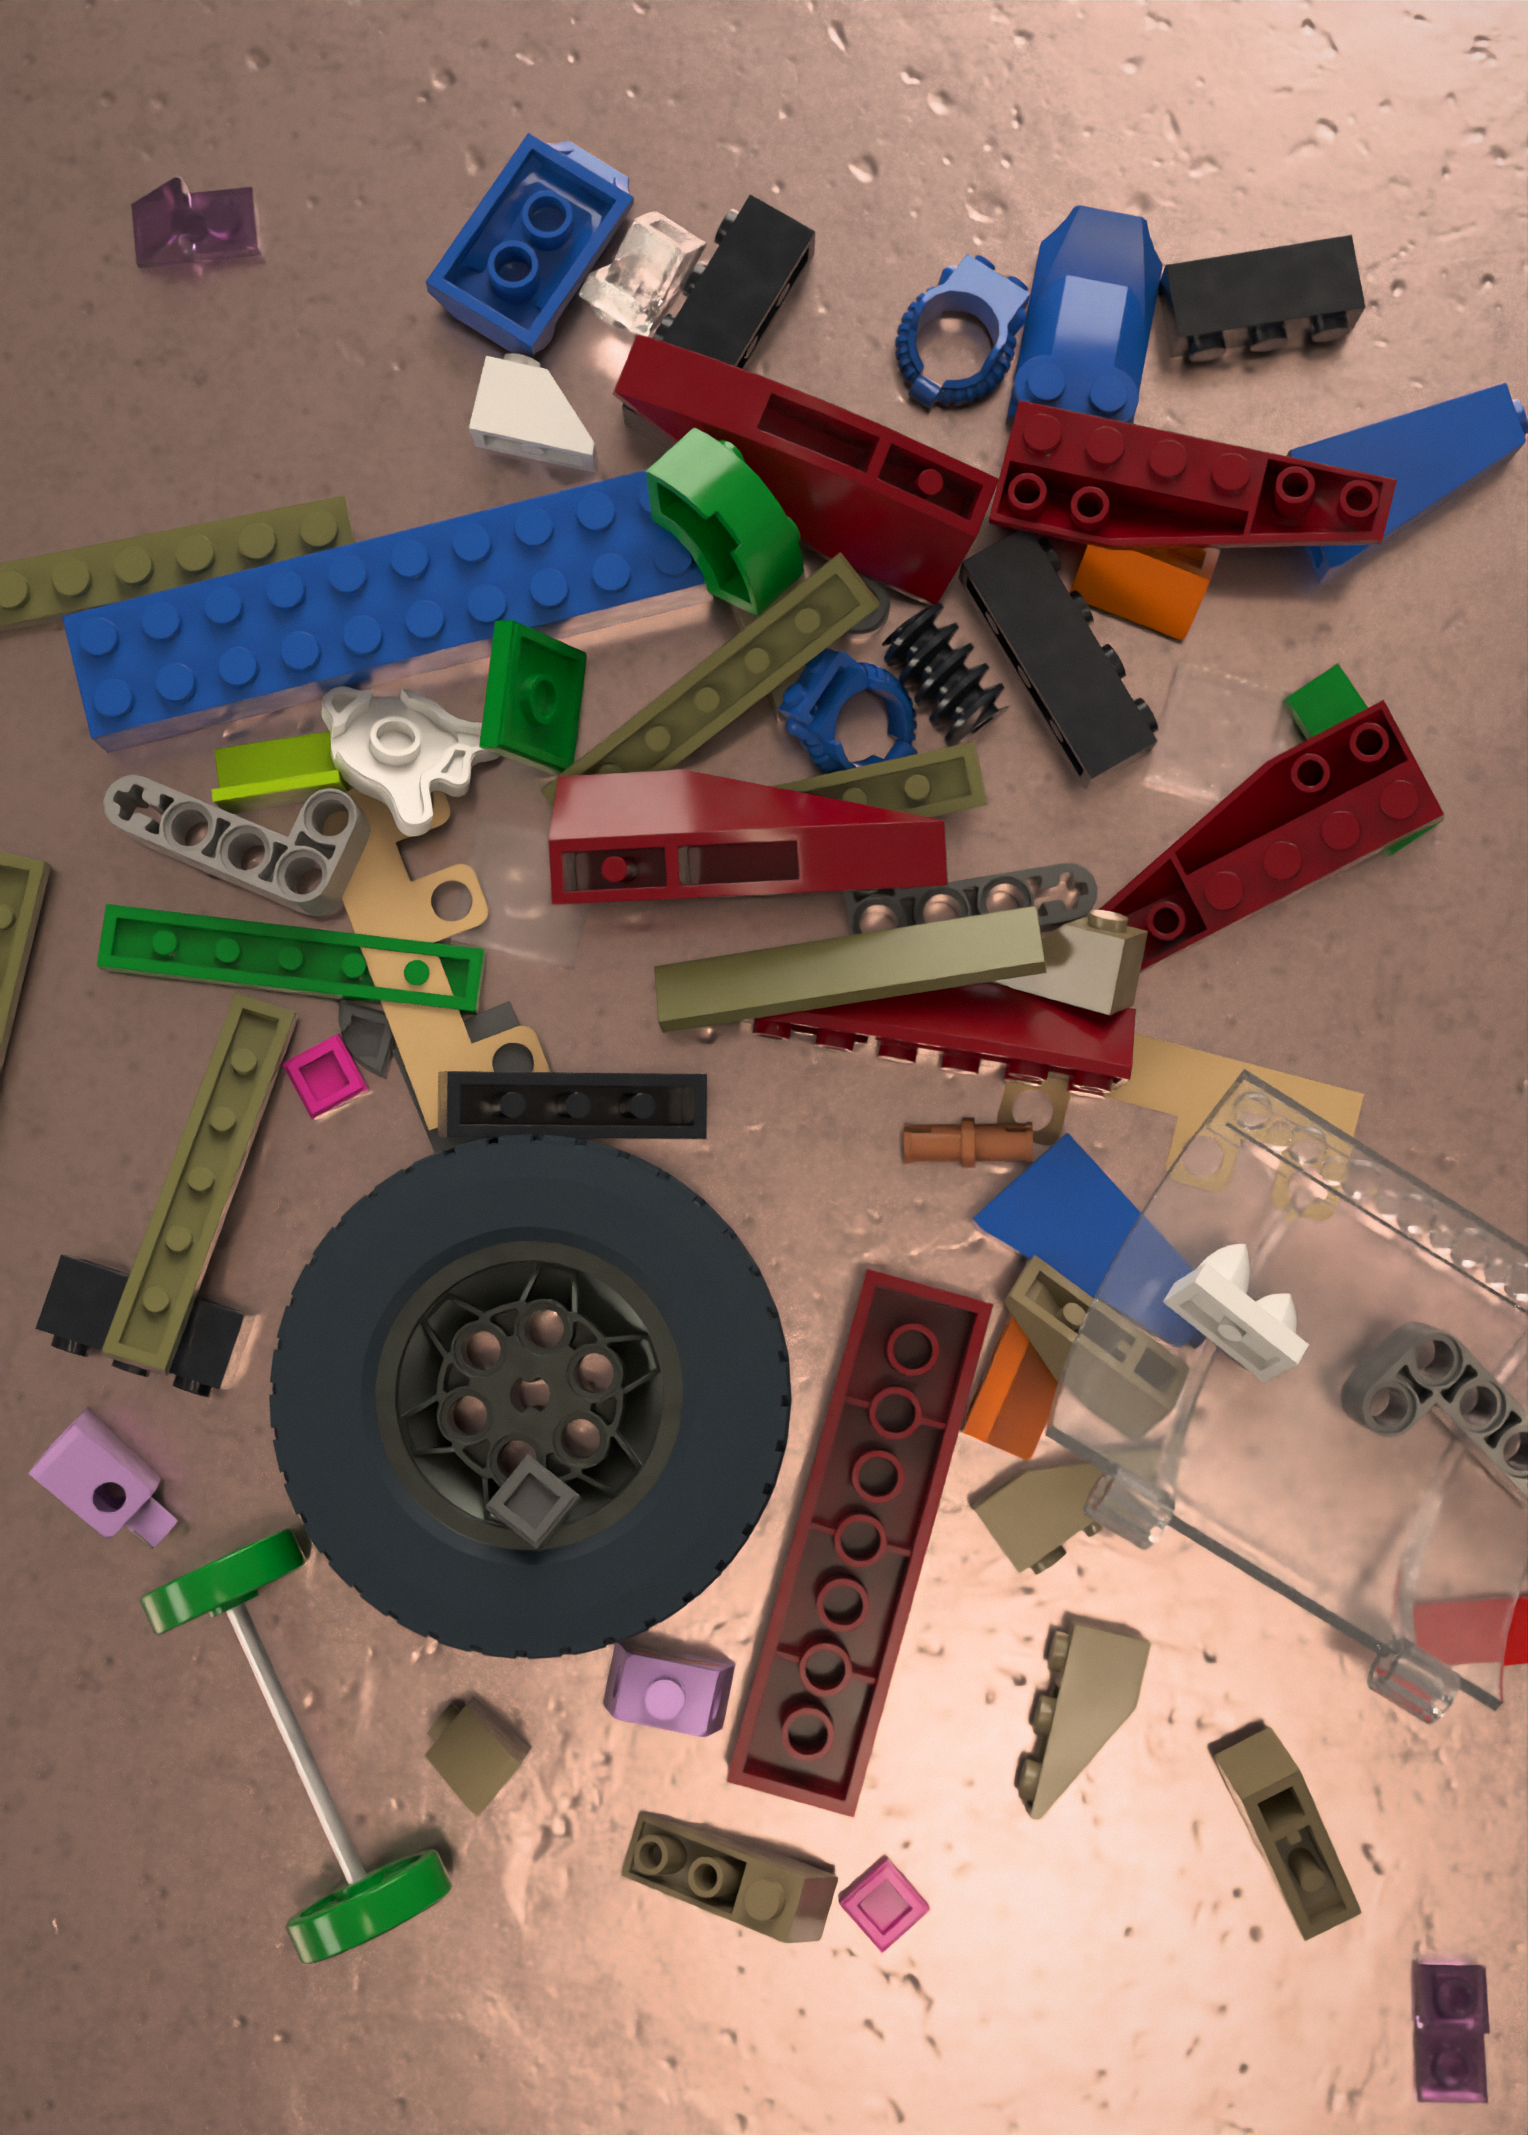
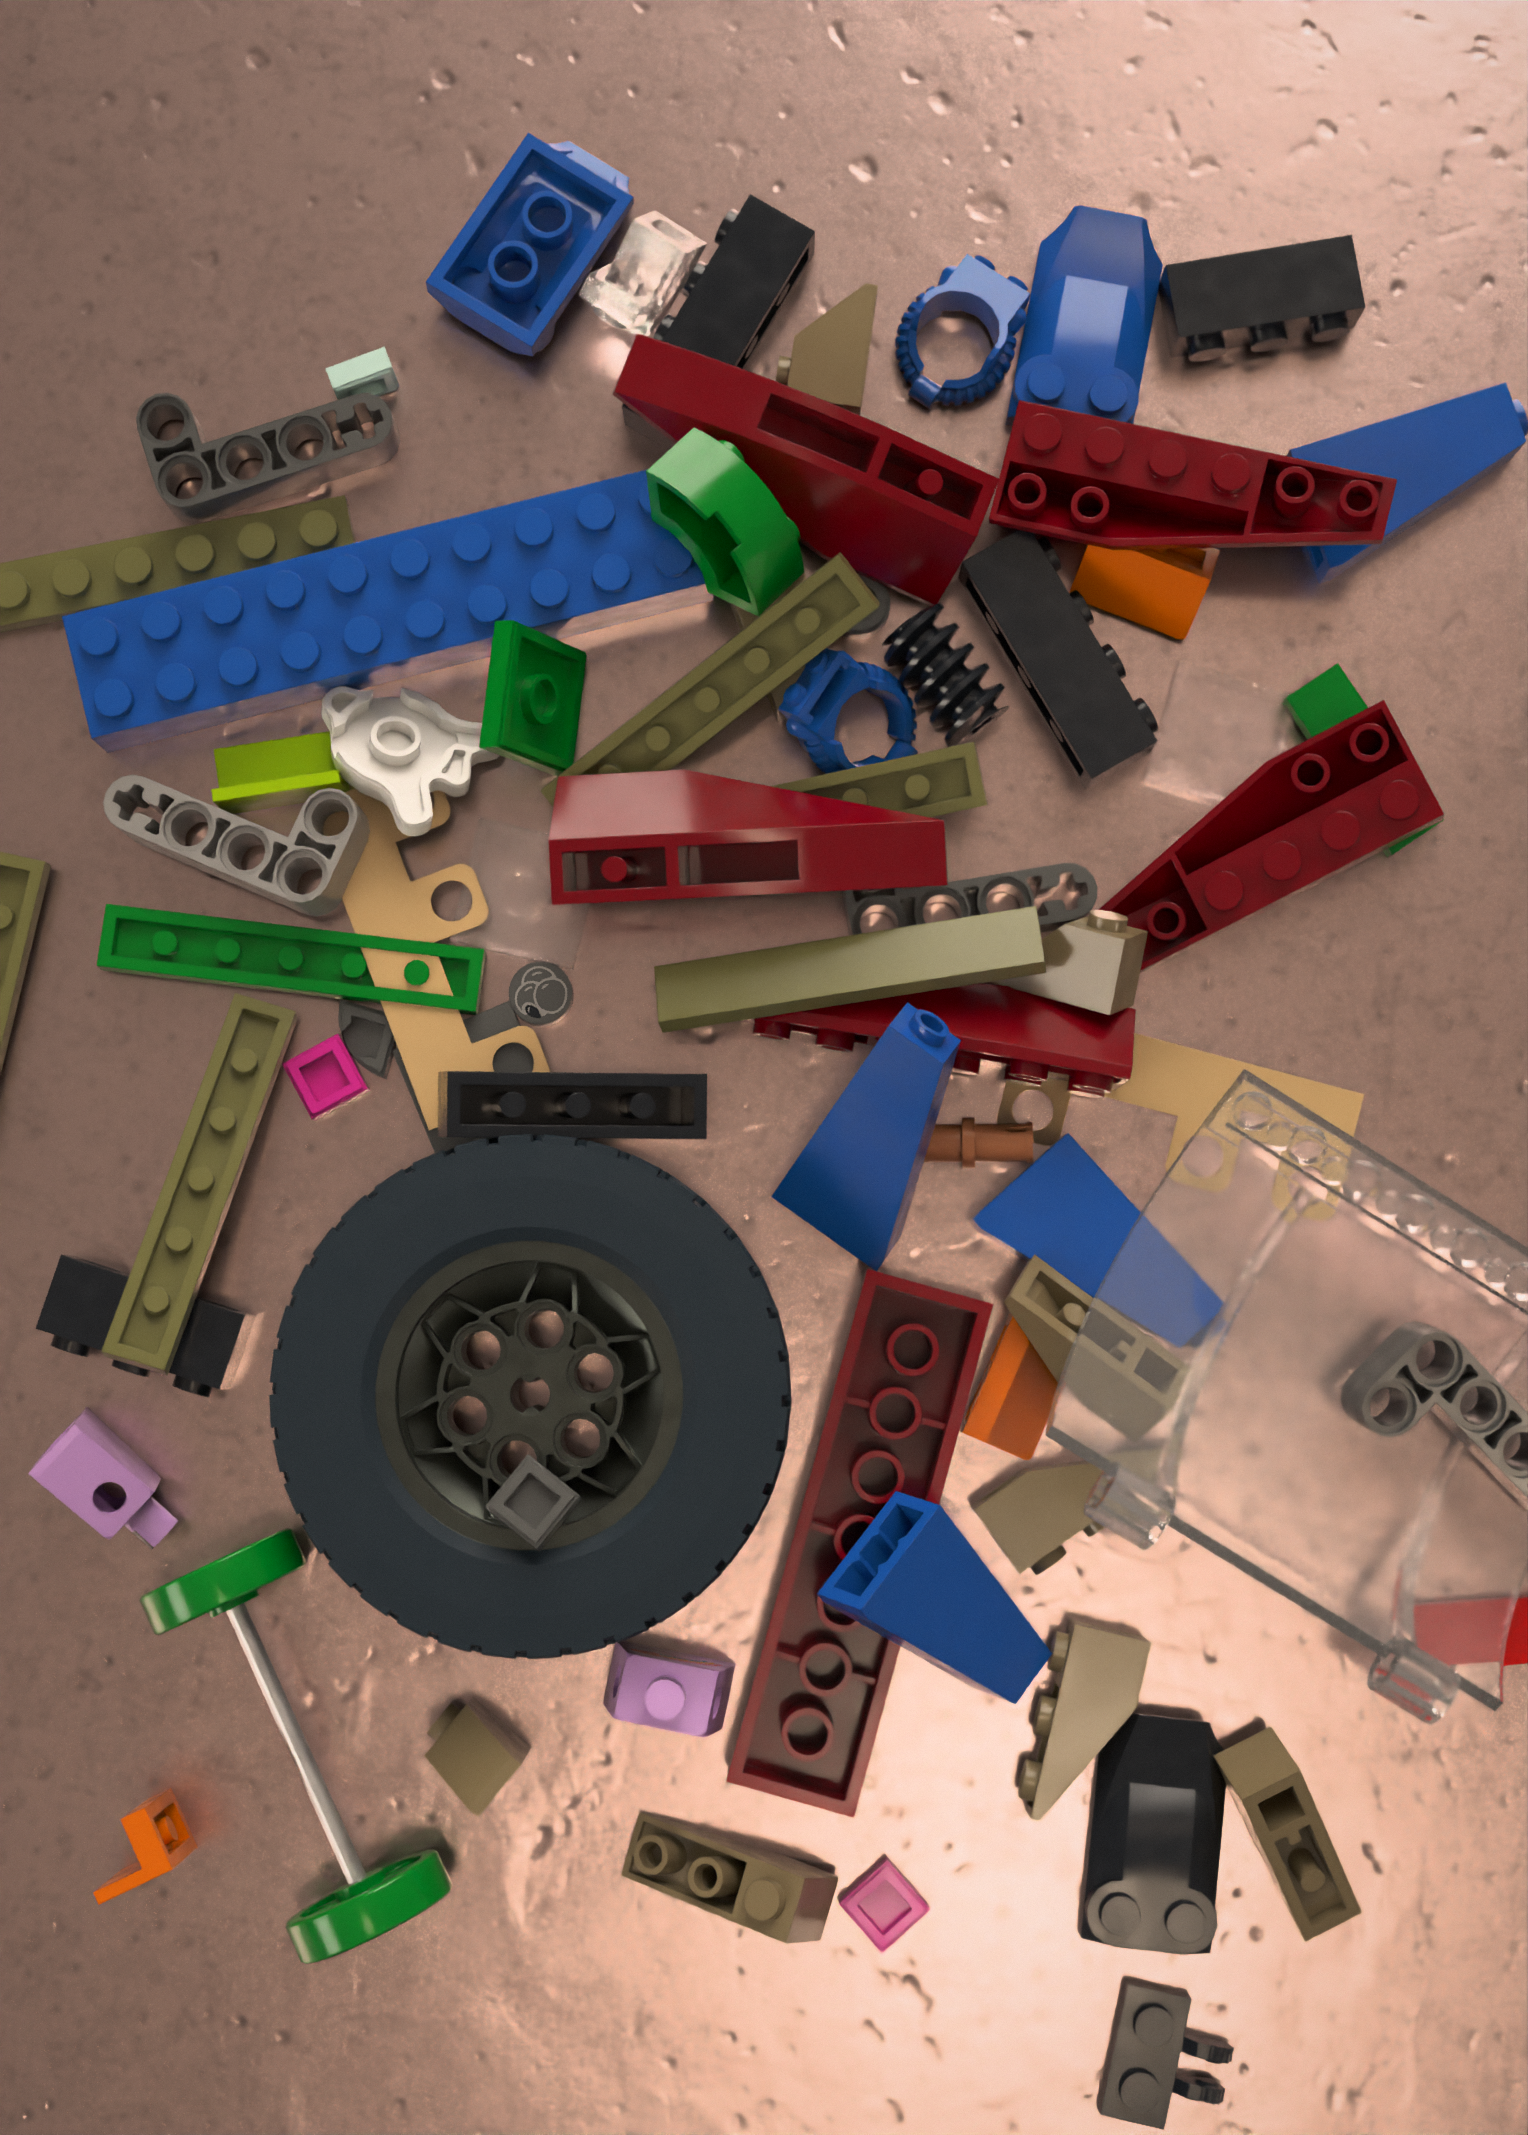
(159, 1841): none -> orange panel
(194, 227): clear purple slope -> none
(272, 442): none -> dark grey beam
(363, 374): none -> light aqua tile
(528, 416): white slope -> none
(541, 994): none -> dark grey tile
(833, 352): none -> dark tan slope
(872, 1144): none -> blue slope
(936, 1598): none -> blue slope
(1147, 2053): none -> black hinge
(1154, 1838): none -> black slope
(1253, 1333): white tile -> none
(1450, 2033): clear purple slope -> none

